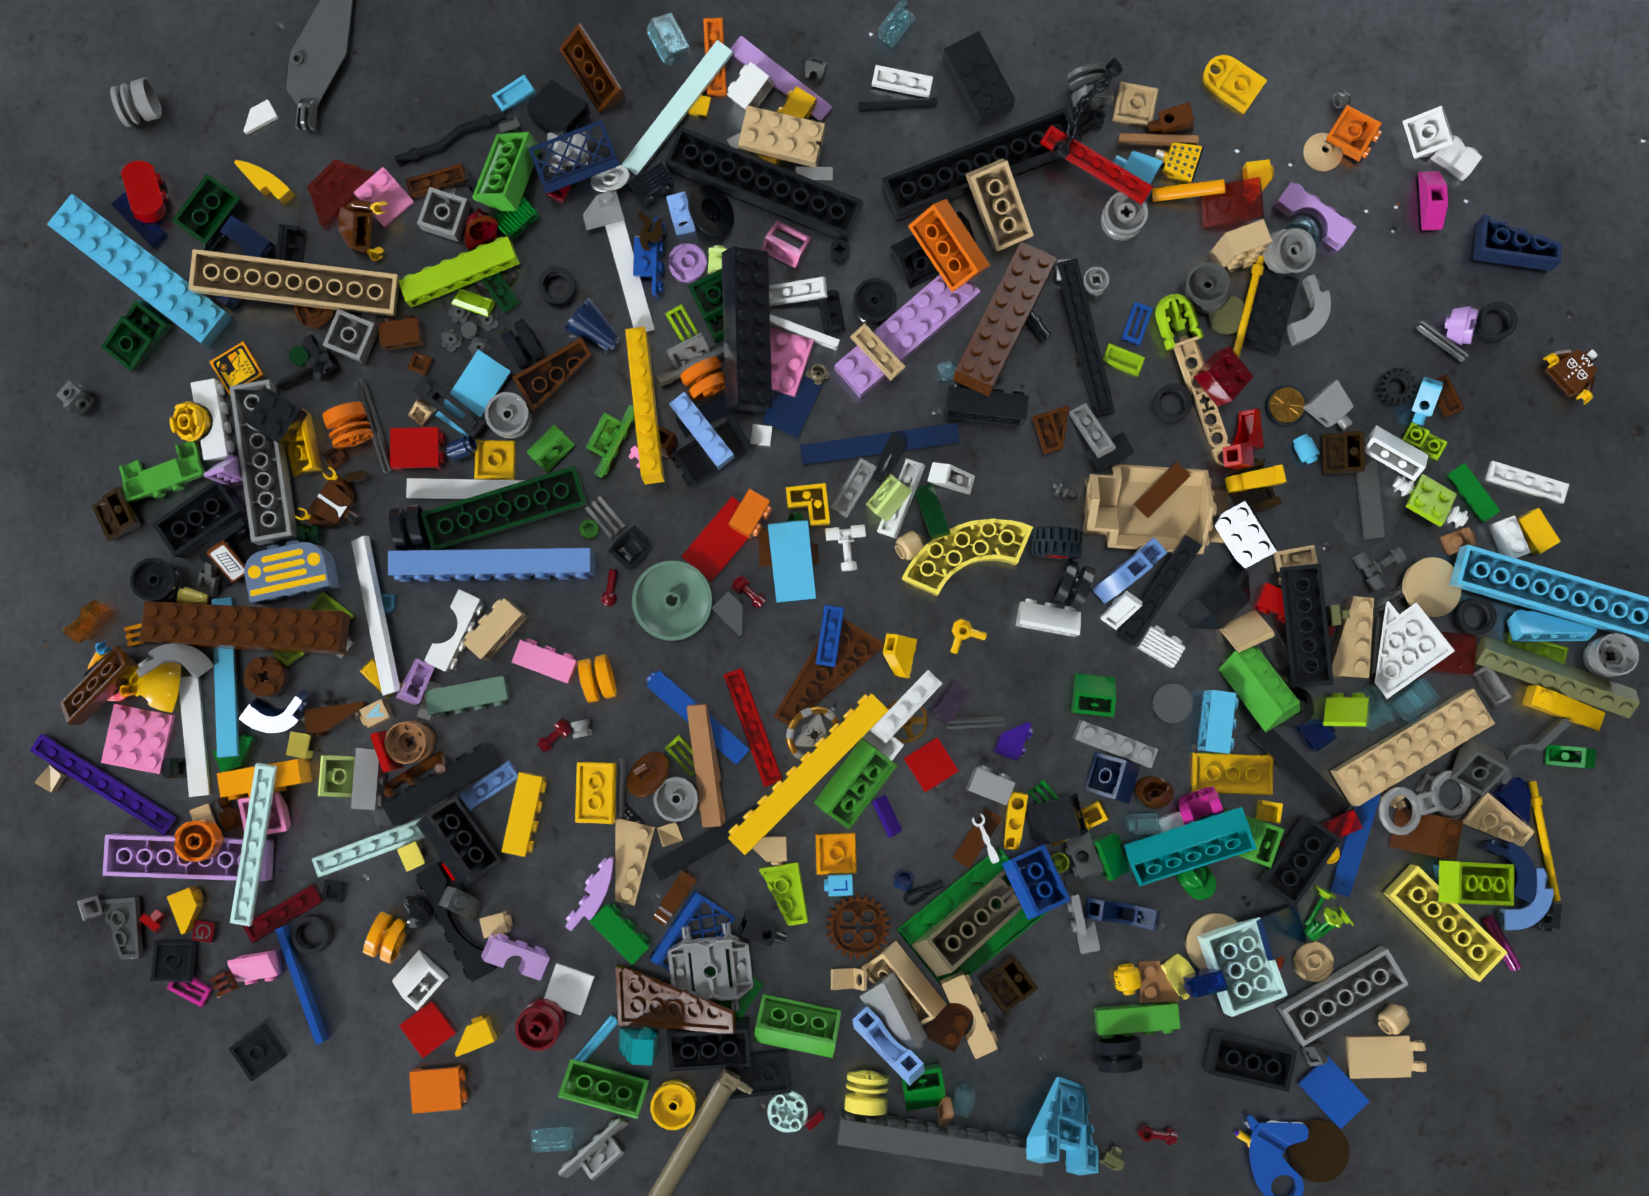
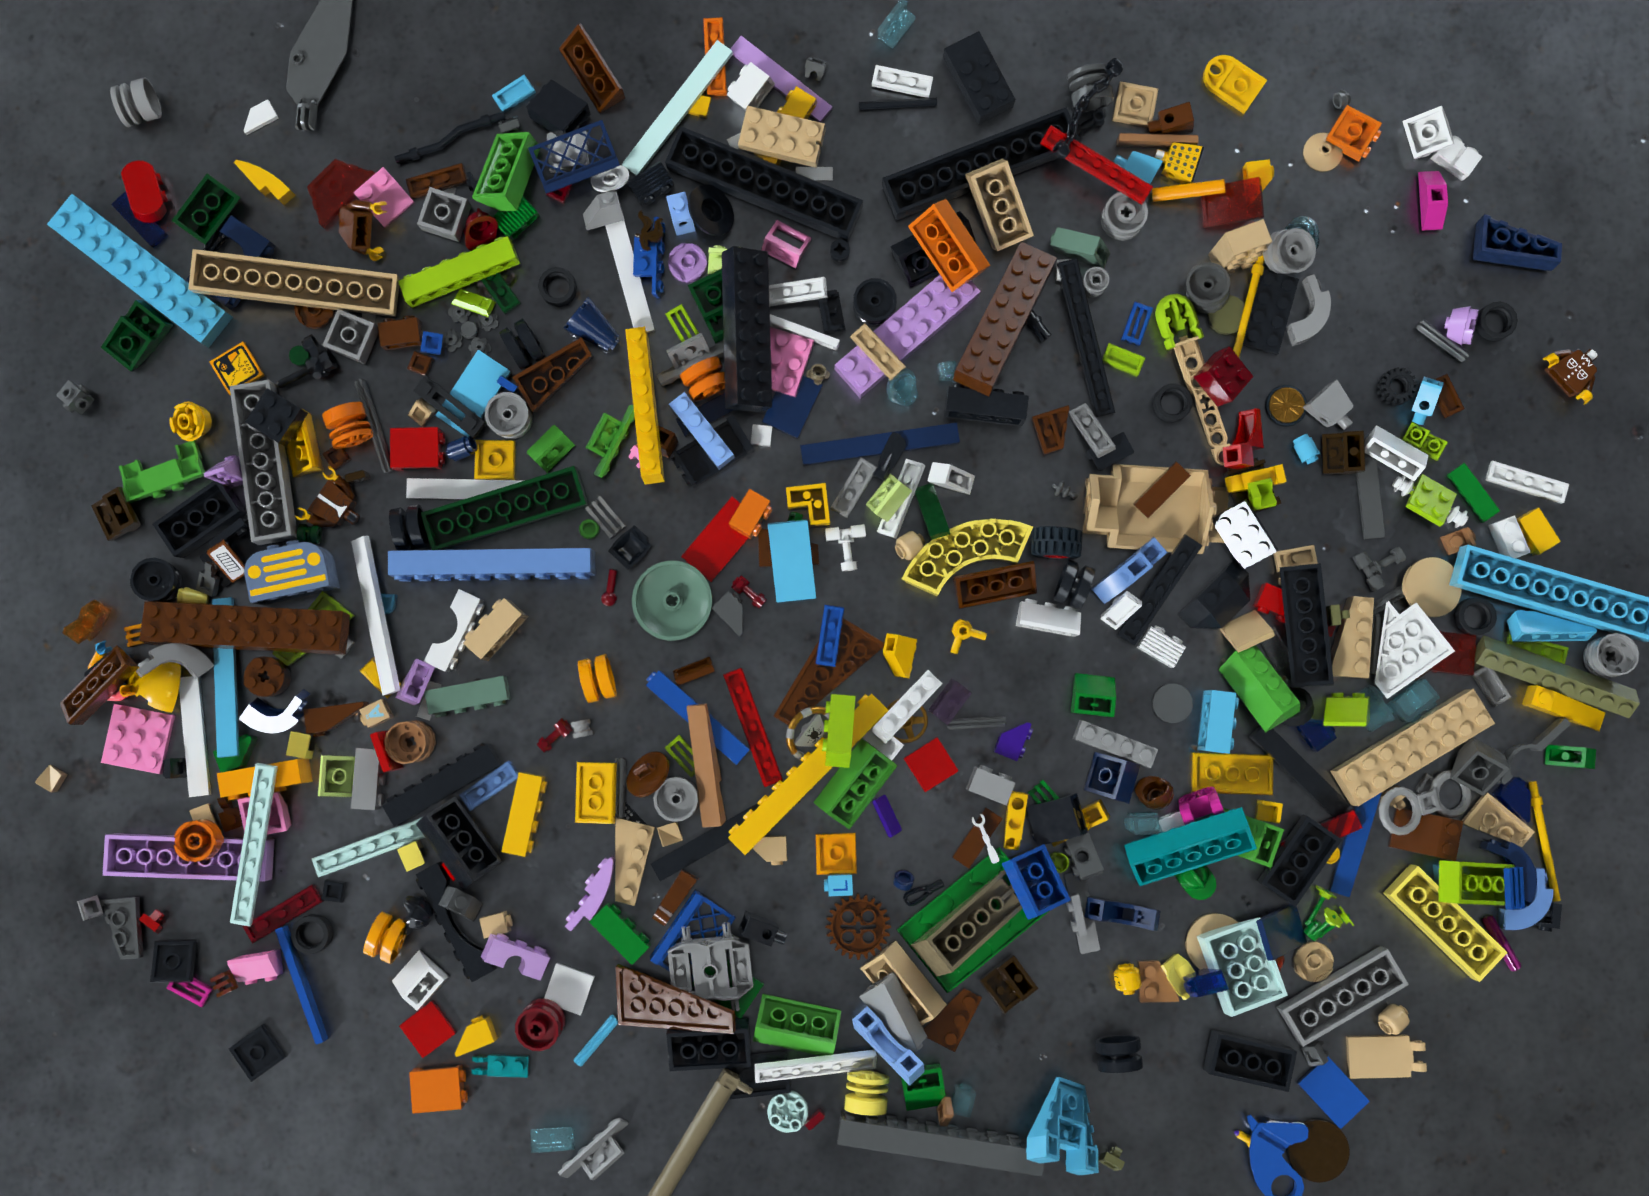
(103, 784): dark purple plate -> none
(186, 907): yellow slope -> none
(204, 931): dark red tile -> none
(217, 443): white arch -> none
(290, 243): black hinge -> none
(431, 343): none -> blue tile
(437, 761): reddish brown piece -> none
(502, 1065): none -> teal hinge
(506, 384): none -> blue tile
(545, 660): bright pink brick -> none
(604, 1088): bright green slope -> none
(639, 1045): teal wedge -> none
(666, 36): clear light blue bracket -> none
(669, 1116): yellow wheel -> none
(693, 671): none -> reddish brown tile
(788, 891): lime wing -> none
(815, 1066): none -> white tile
(840, 730): none -> lime wedge
(848, 979): tan bracket -> none
(902, 388): none -> clear light blue piece
(979, 1037): tan arch -> none
(995, 584): none -> reddish brown slope
(1084, 247): none -> sand green slope
(1111, 856): green slope -> none
(1137, 1018): bright green brick -> none
(1147, 1135): dark red bar -> none
(1261, 494): none -> lime panel
(1335, 227): lavender arch -> none
(1514, 888): none -> blue tile

